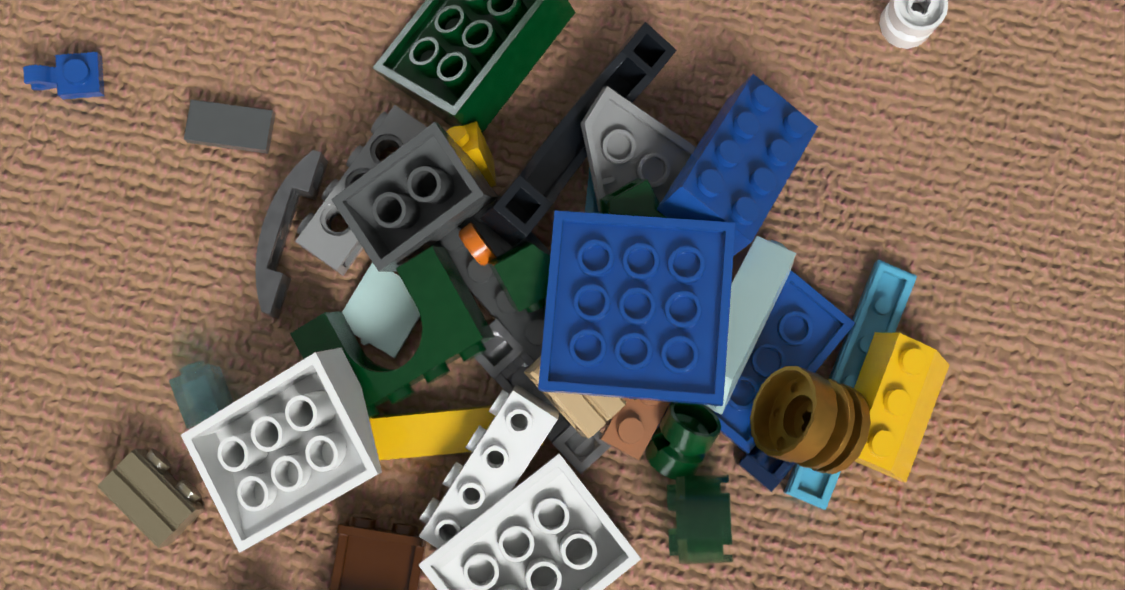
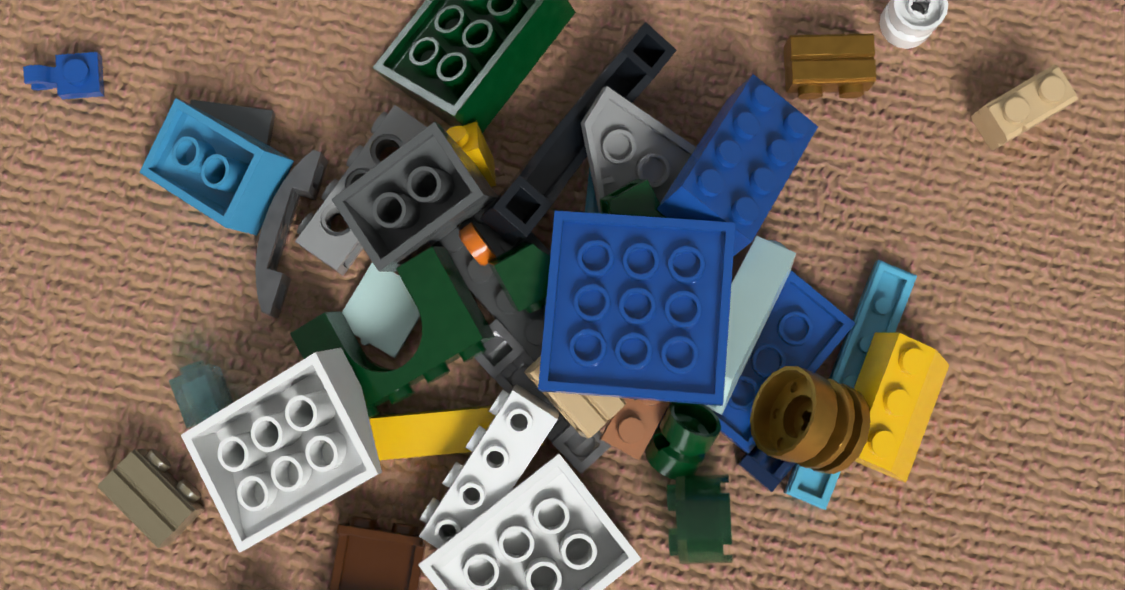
(216, 168): none -> dark azure slope
(829, 65): none -> pearl gold brick
(1024, 107): none -> tan brick

